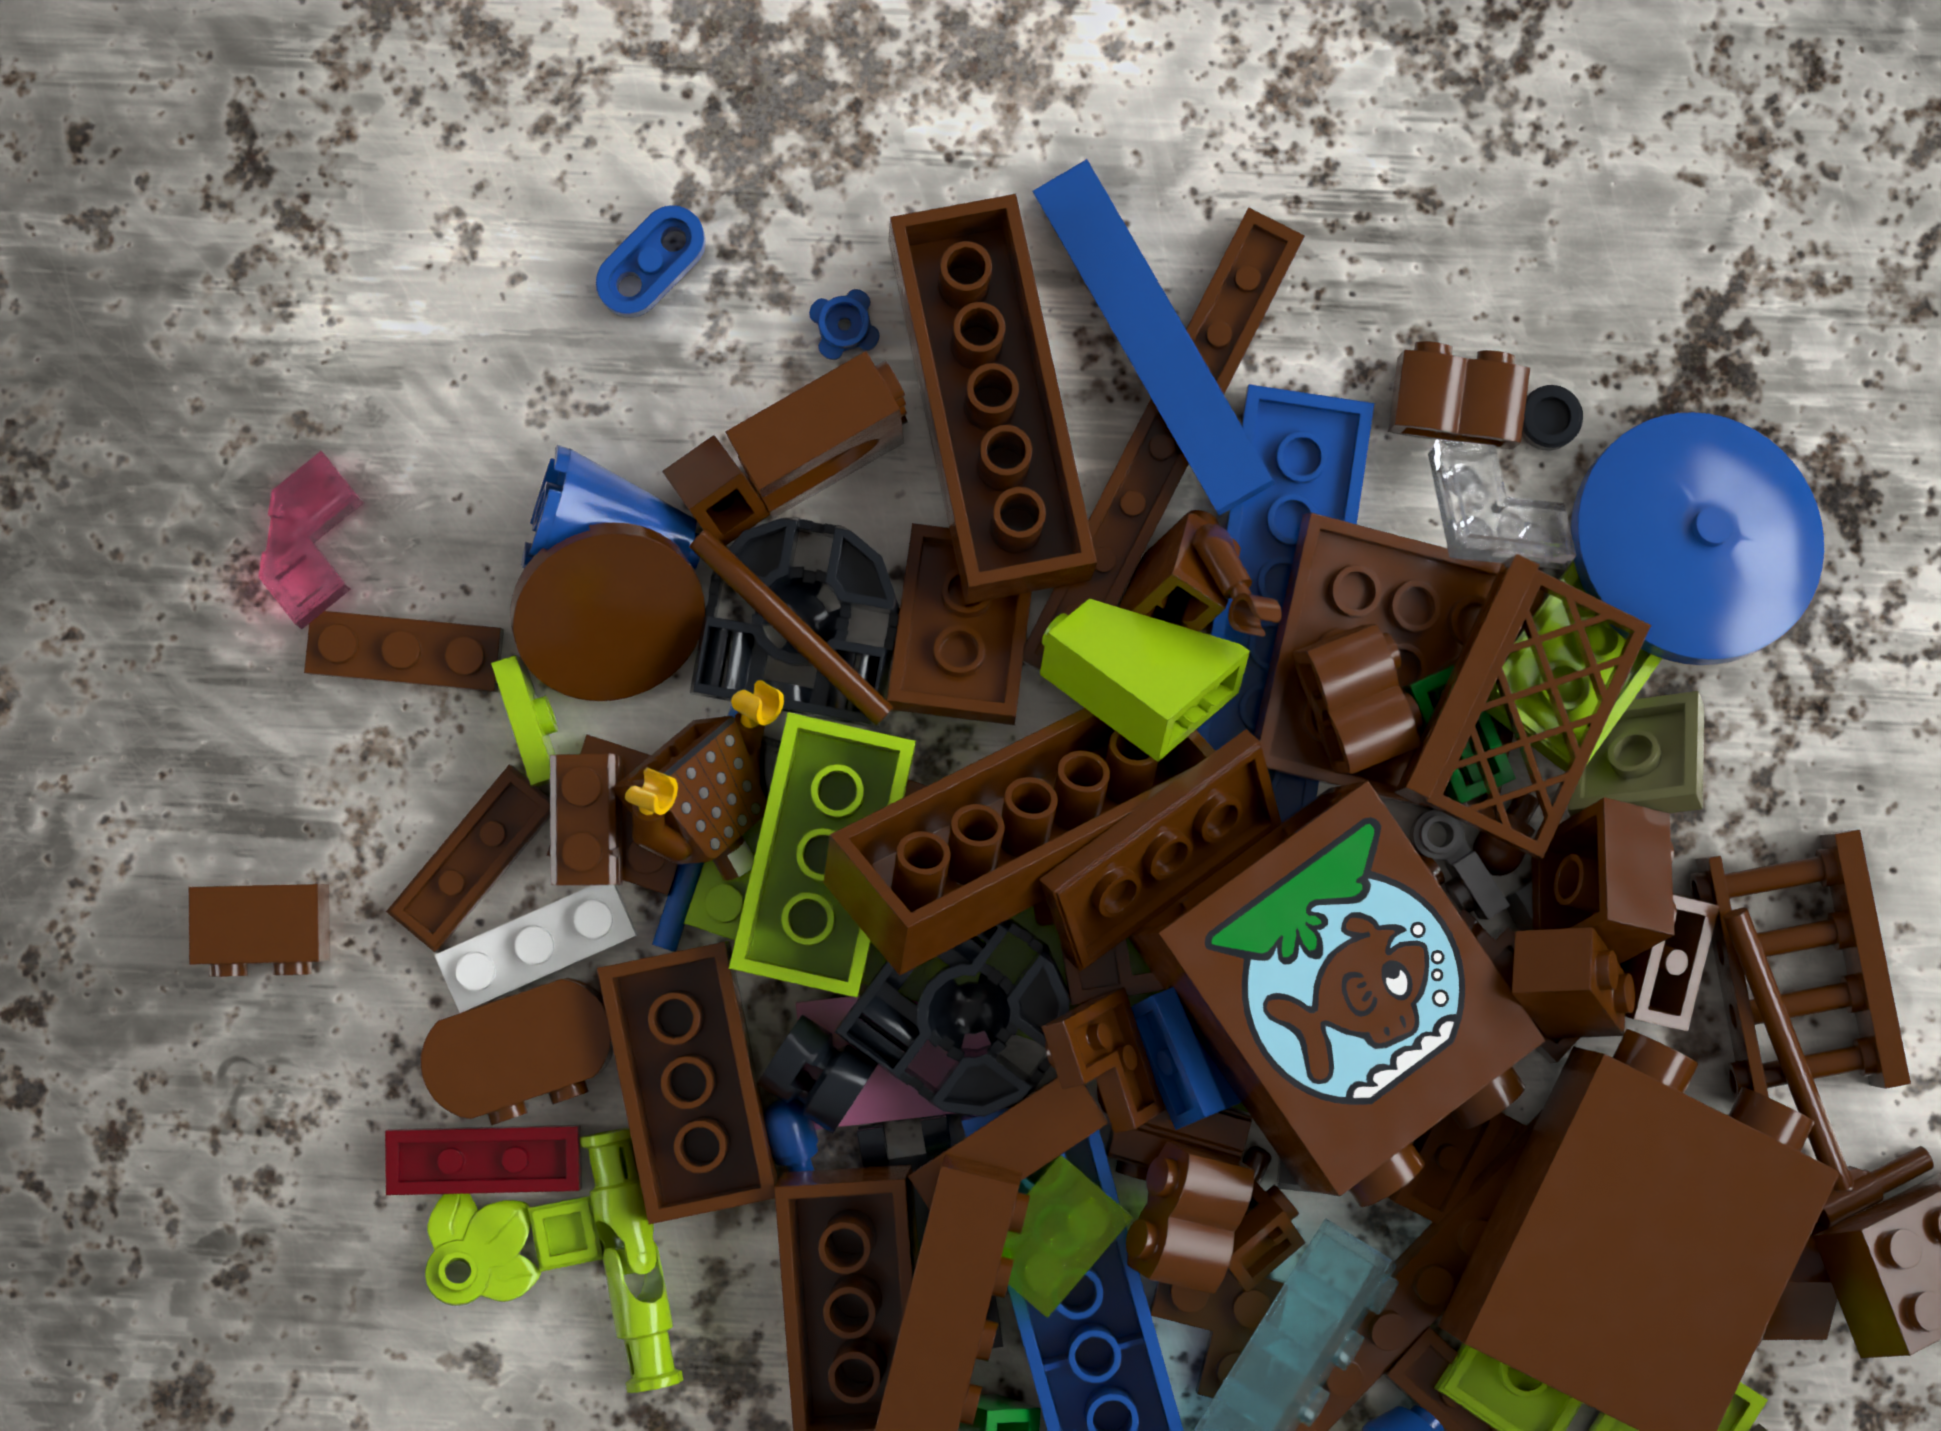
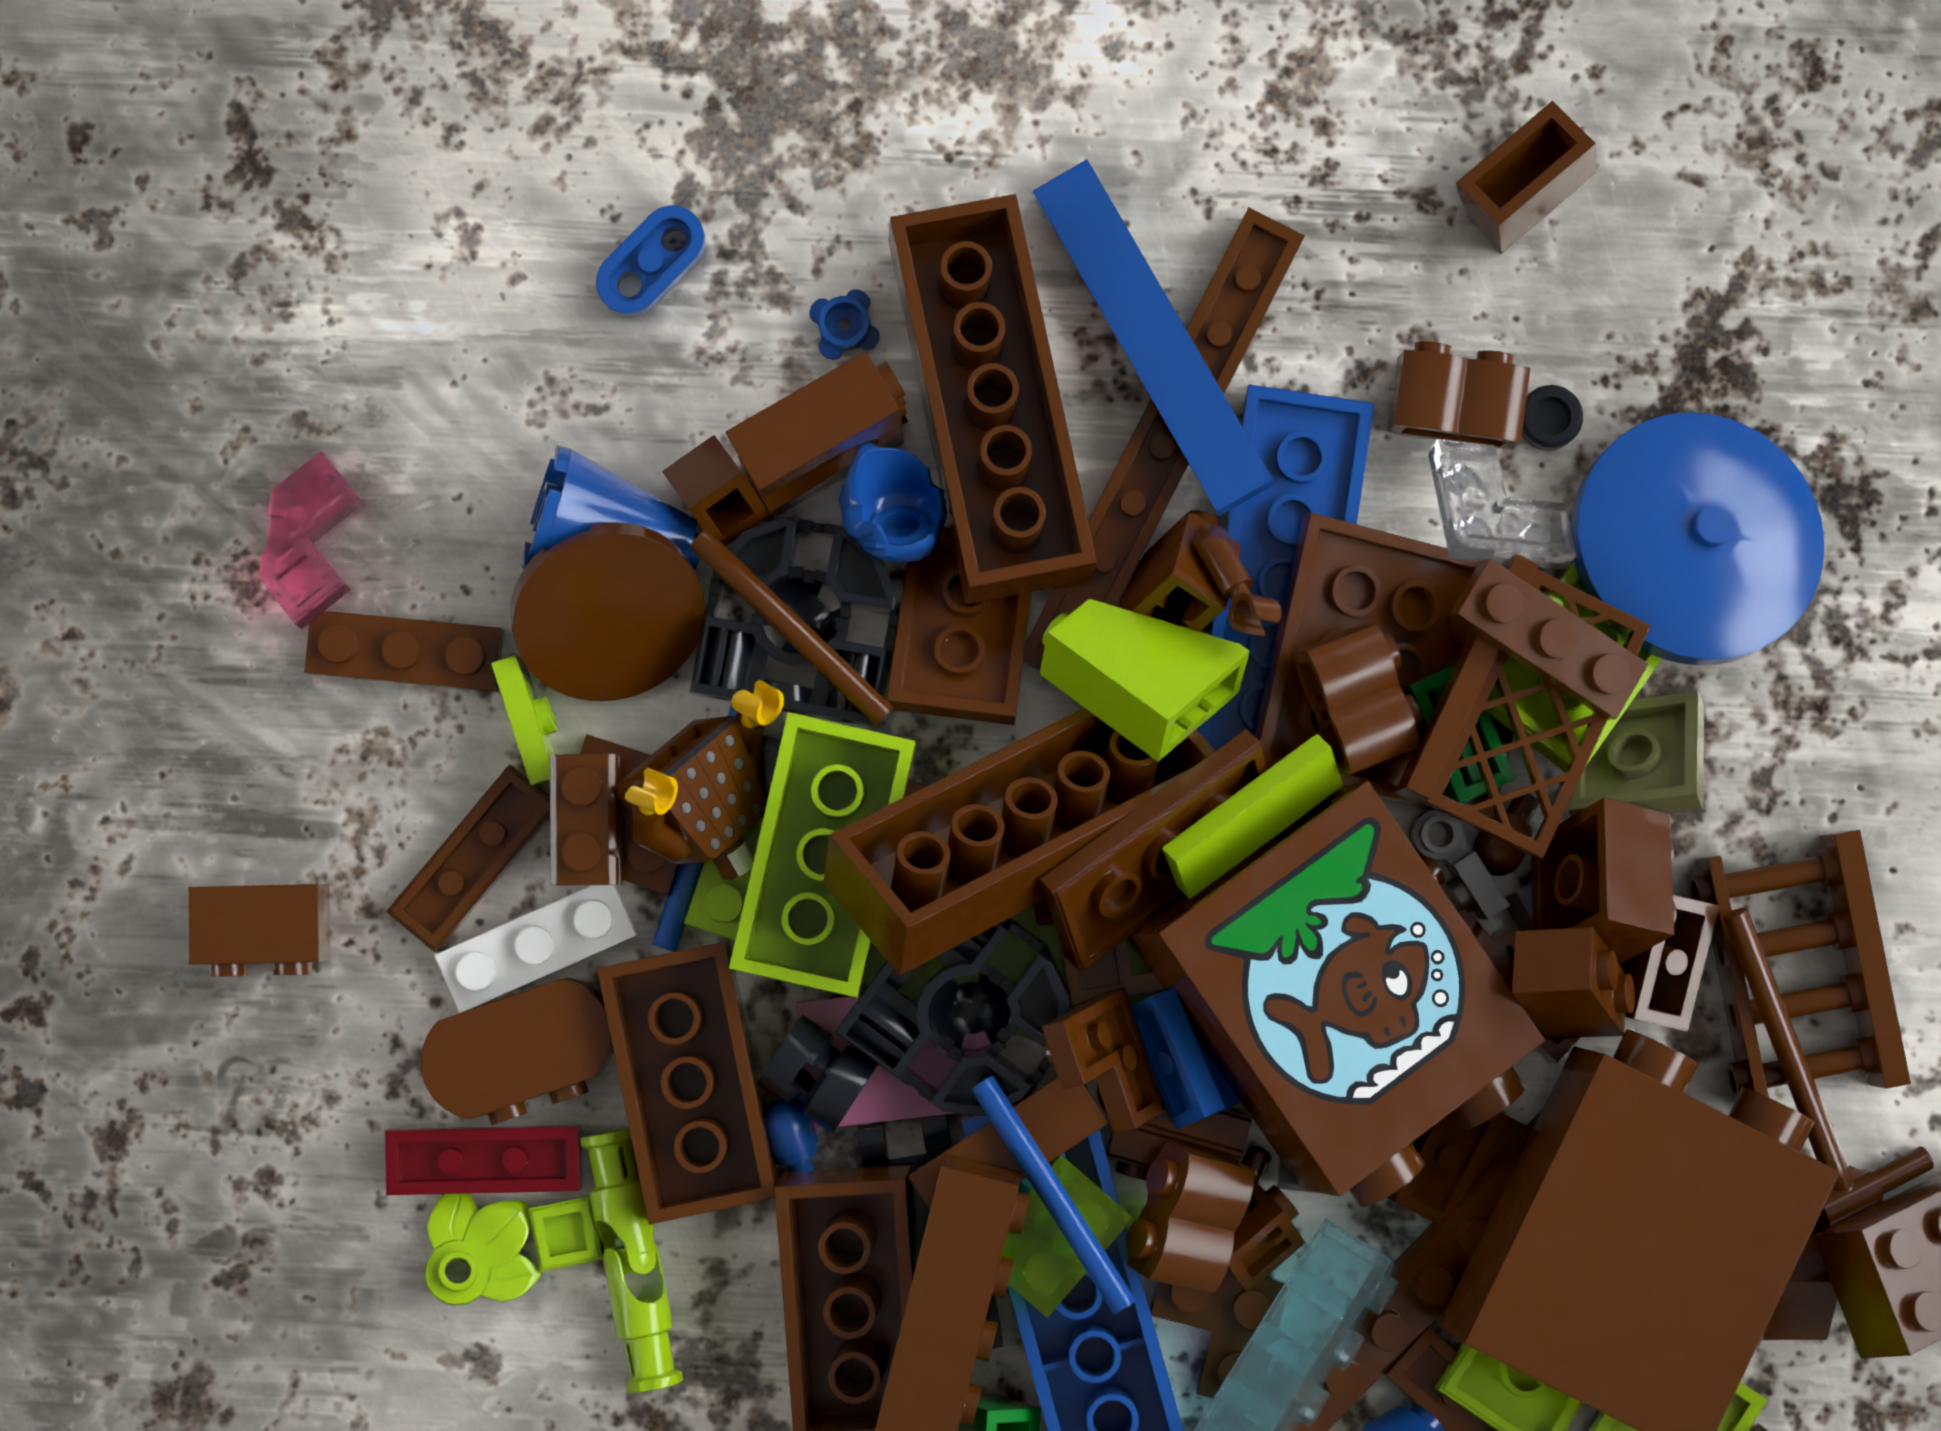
(892, 504): none -> blue hair
(1053, 1195): none -> blue bar
(1253, 816): none -> lime tile
(1527, 176): none -> reddish brown brick
(1548, 639): none -> reddish brown plate

